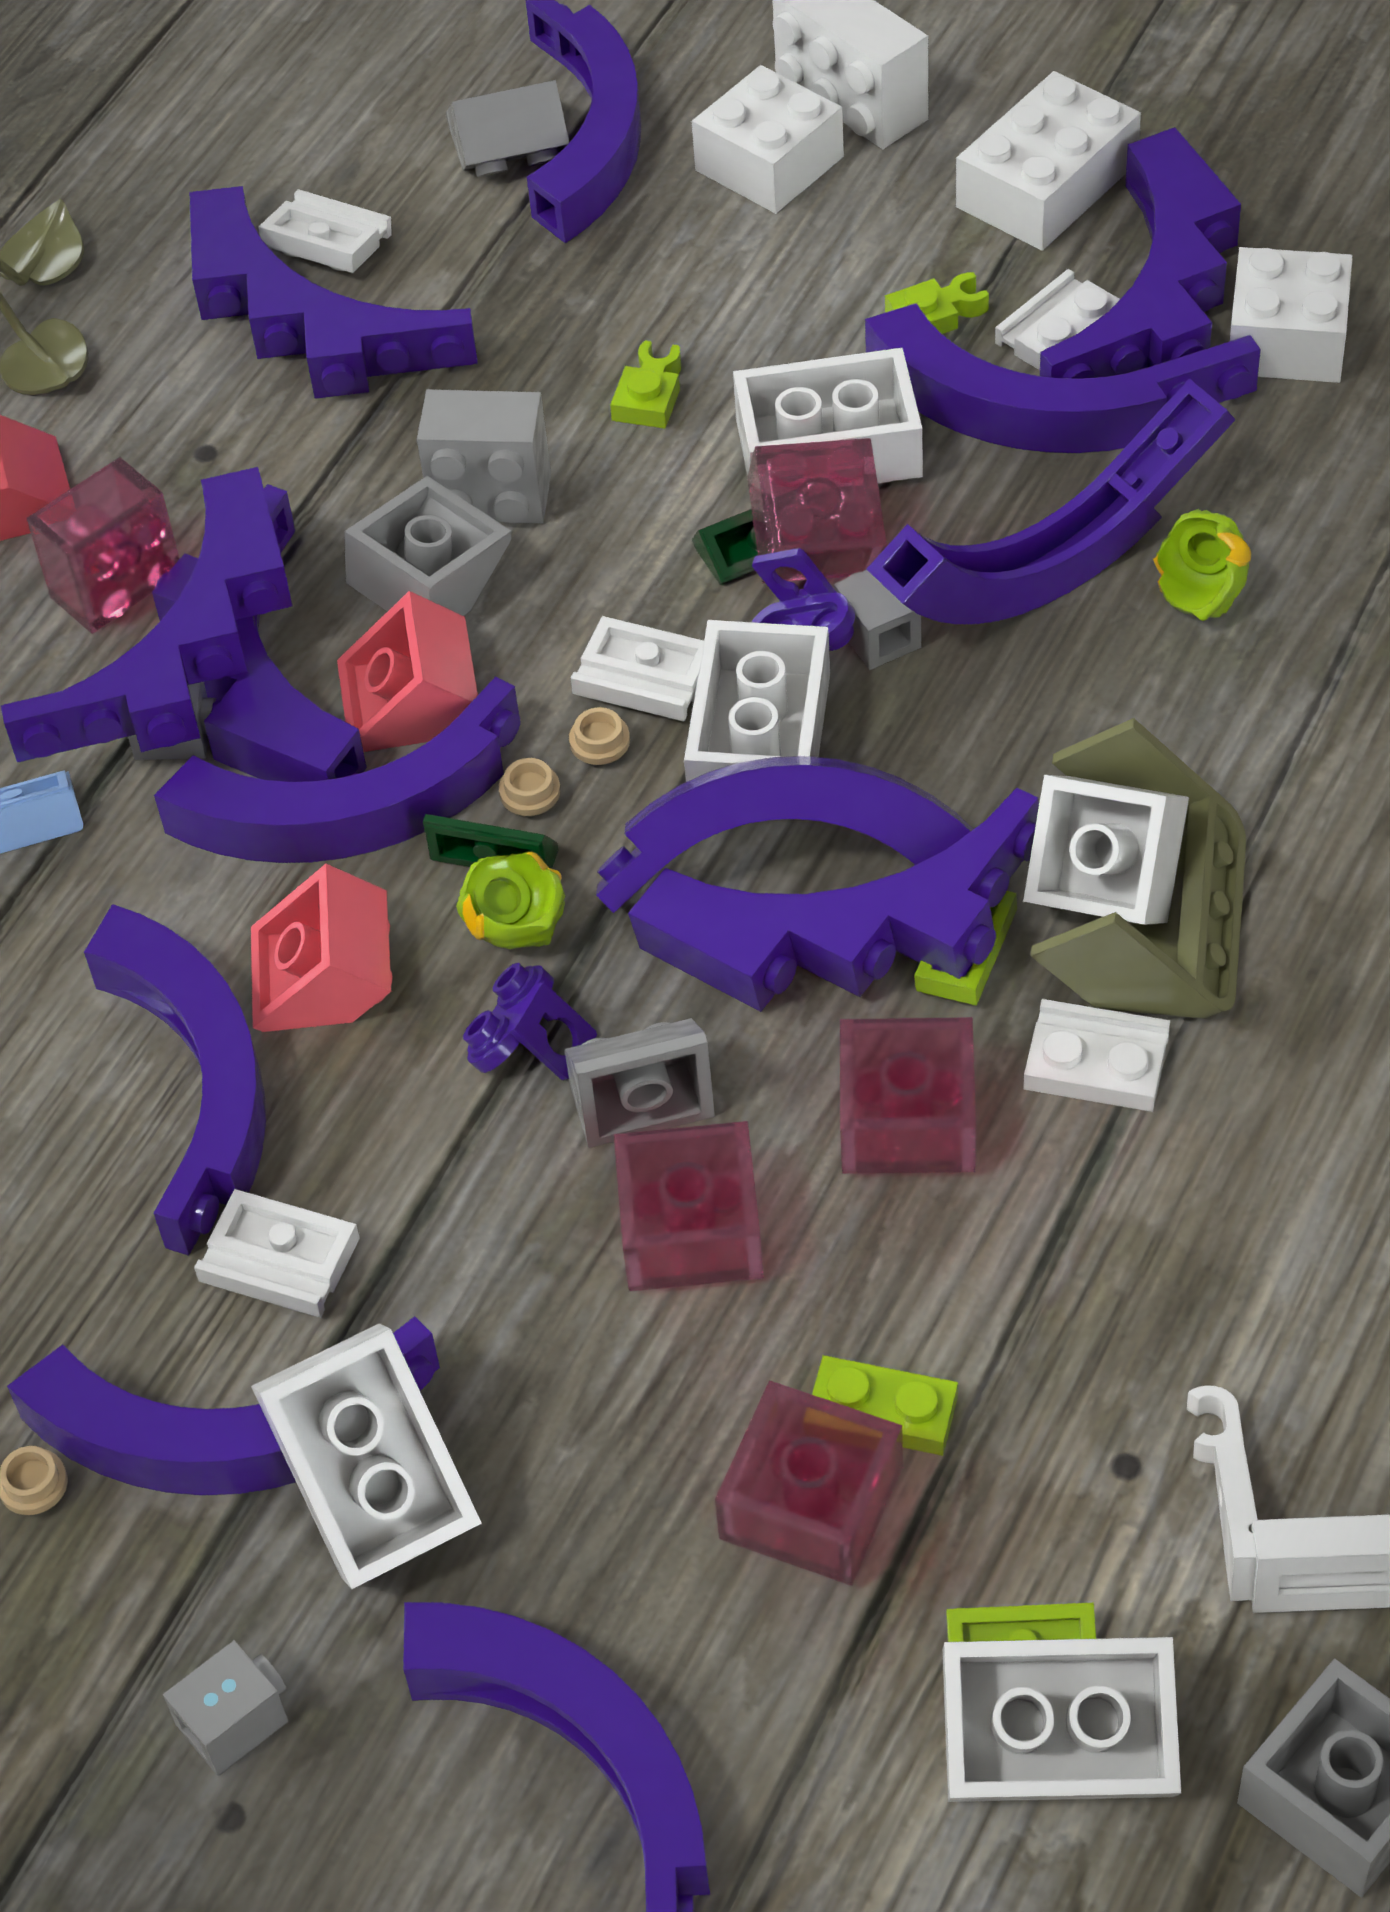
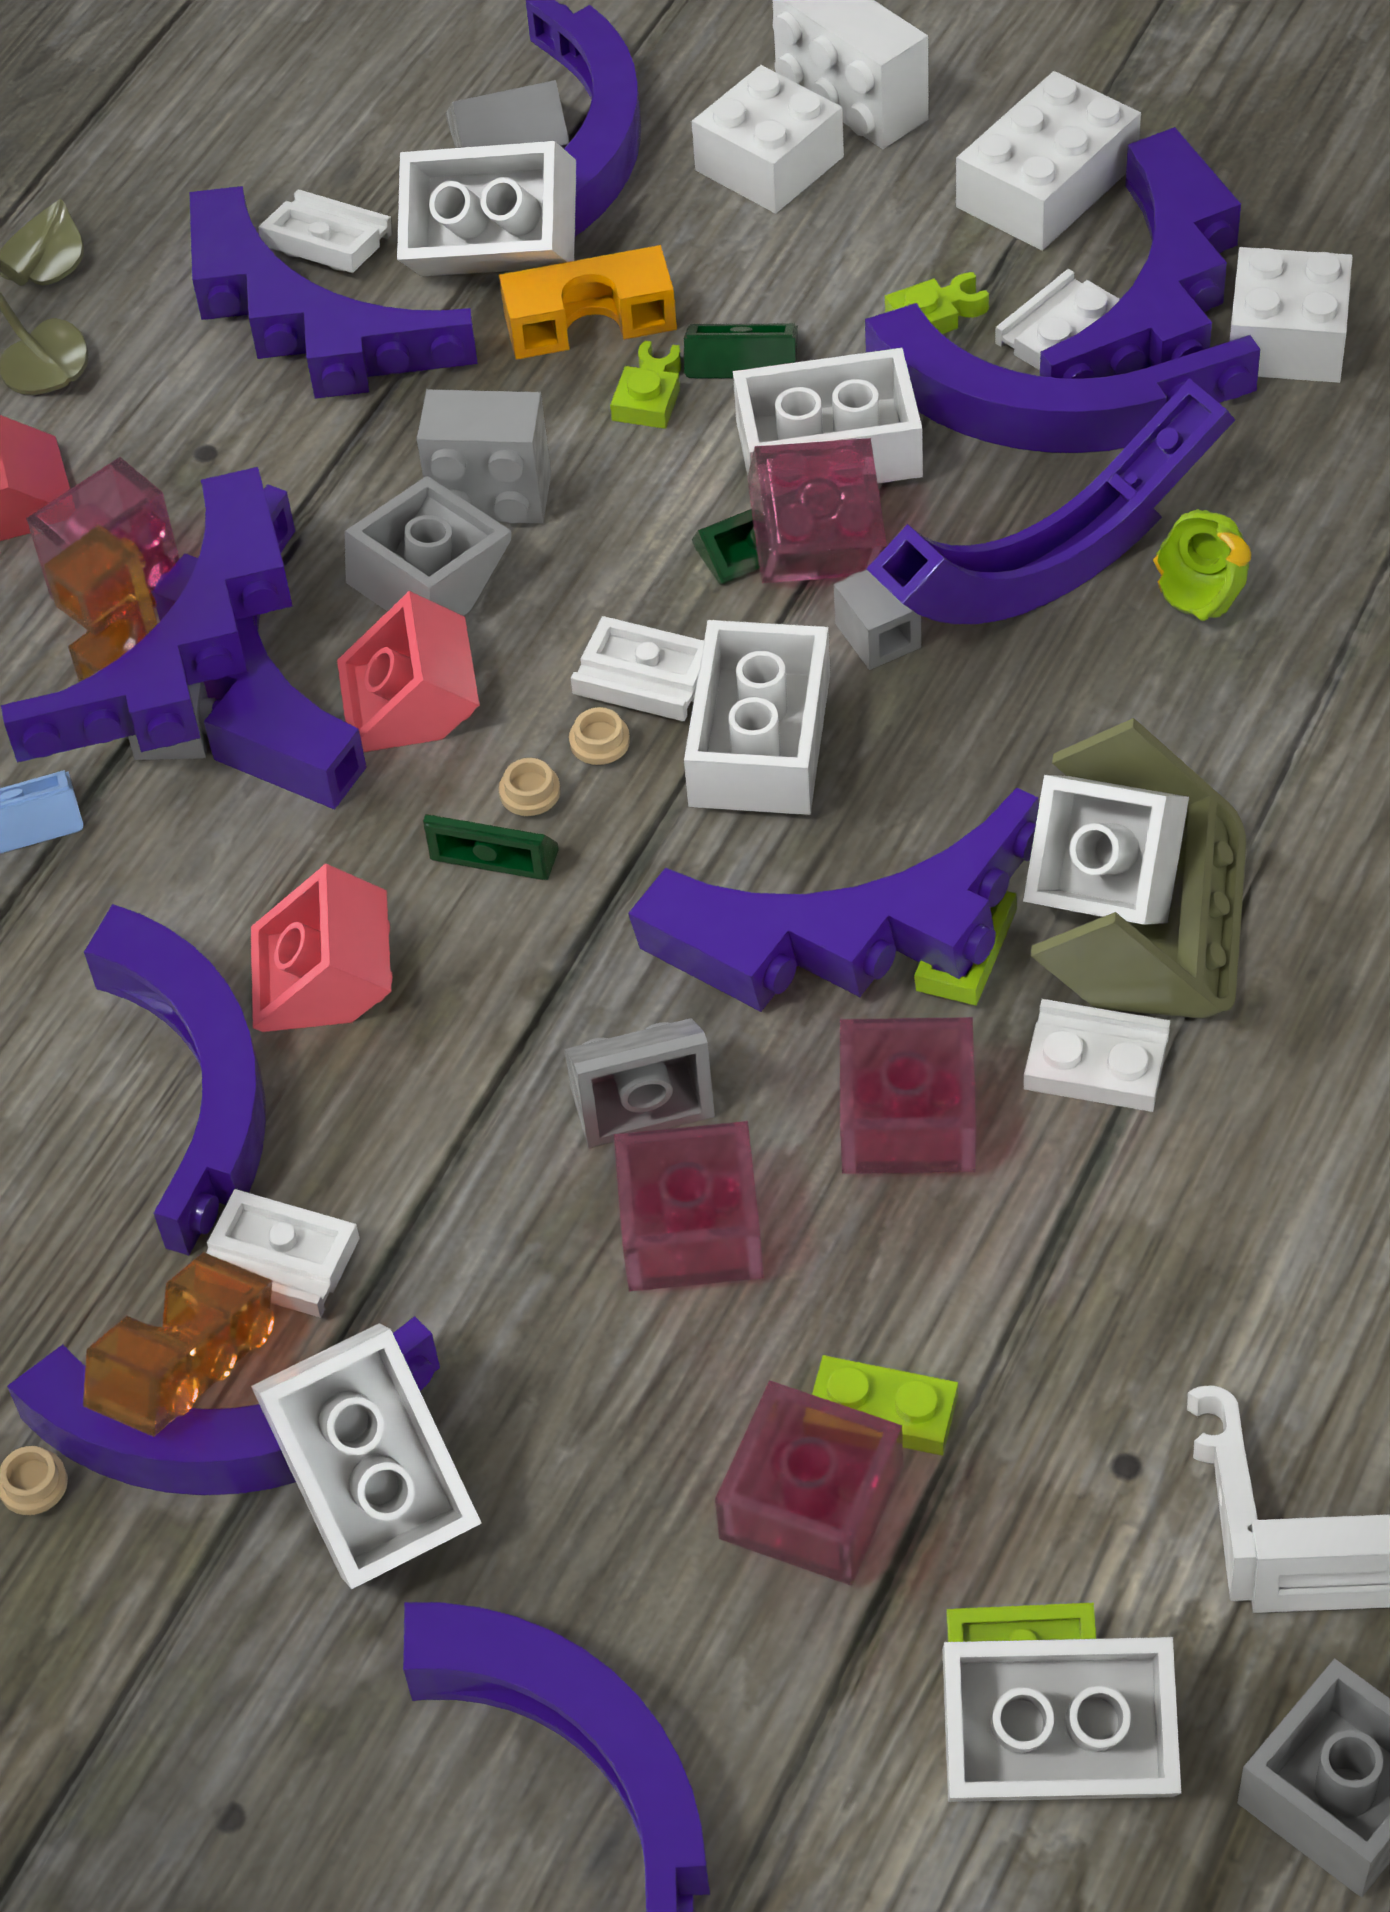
(106, 592): none -> clear orange arch
(157, 1373): none -> clear orange arch
(228, 1706): light grey brick -> none
(344, 814): dark purple arch -> none
(486, 208): none -> white brick
(512, 900): lime hair -> none
(522, 1001): dark purple bracket -> none
(624, 285): none -> light orange arch
(726, 348): none -> dark green slope
(776, 790): dark purple arch -> none
(812, 606): dark purple bracket -> none

